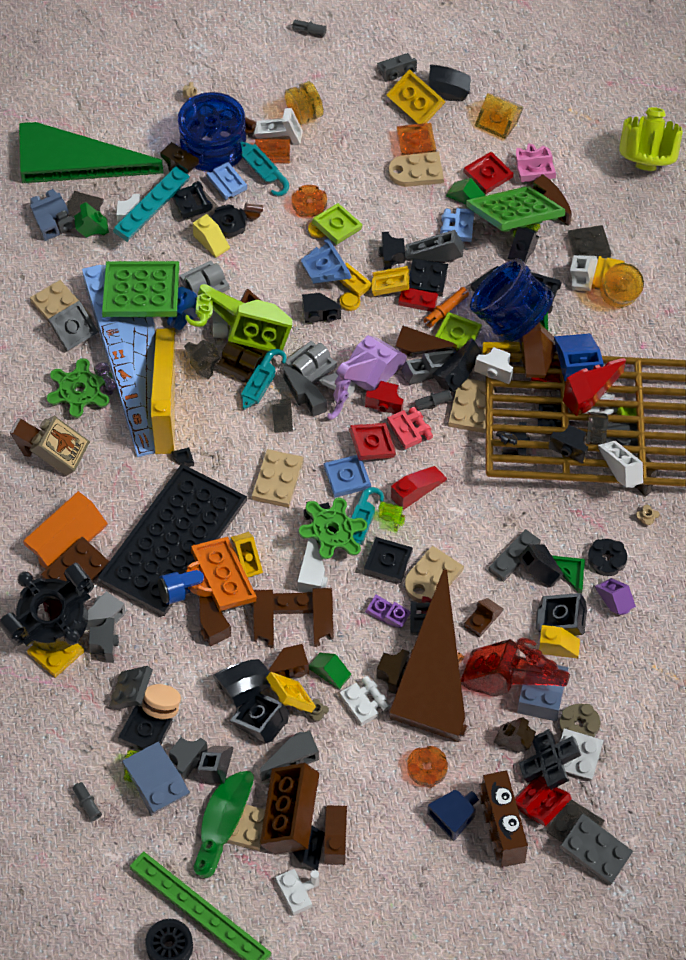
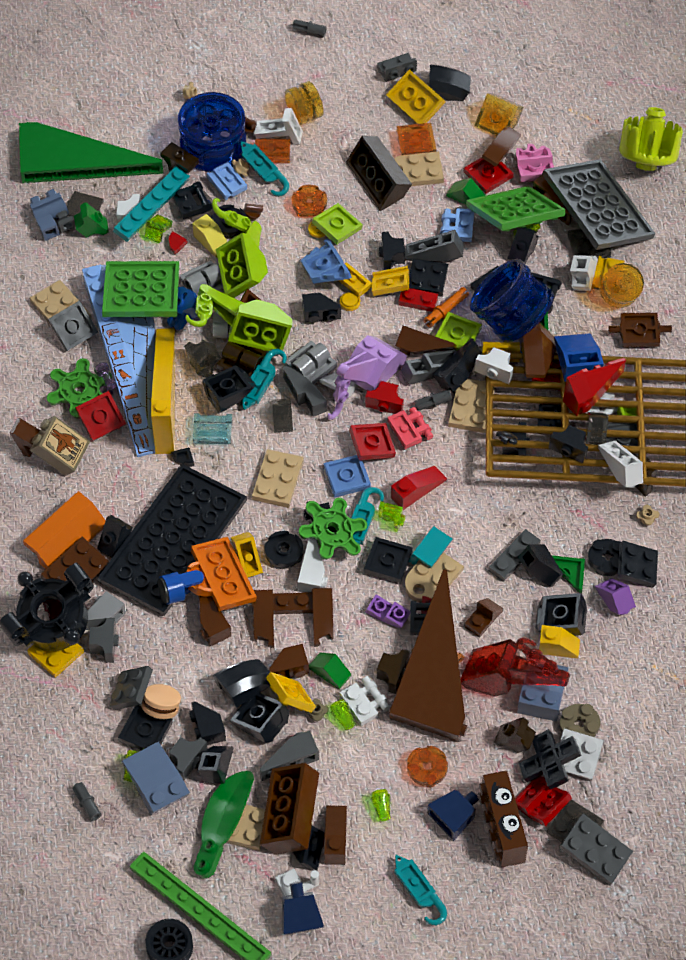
(100, 416): none -> red plate
(113, 535): none -> black brick
(156, 227): none -> clear neon green bracket
(176, 242): none -> red tile
(208, 724): none -> black slope
(212, 432): none -> clear light blue plate
(228, 387): none -> black slope
(240, 259): none -> lime slope
(241, 167): none -> tan plate
(283, 559): none -> black plate
(300, 911): none -> dark blue torso
(342, 713): none -> clear neon green cone
(378, 172): none -> dark brown slope
(381, 804): none -> clear neon green cone
(419, 888): none -> teal plate
(431, 547): none -> teal panel
(501, 146): none -> reddish brown slope
(598, 204): none -> dark grey plate
(637, 564): none -> black plate
(640, 329): none -> reddish brown plate

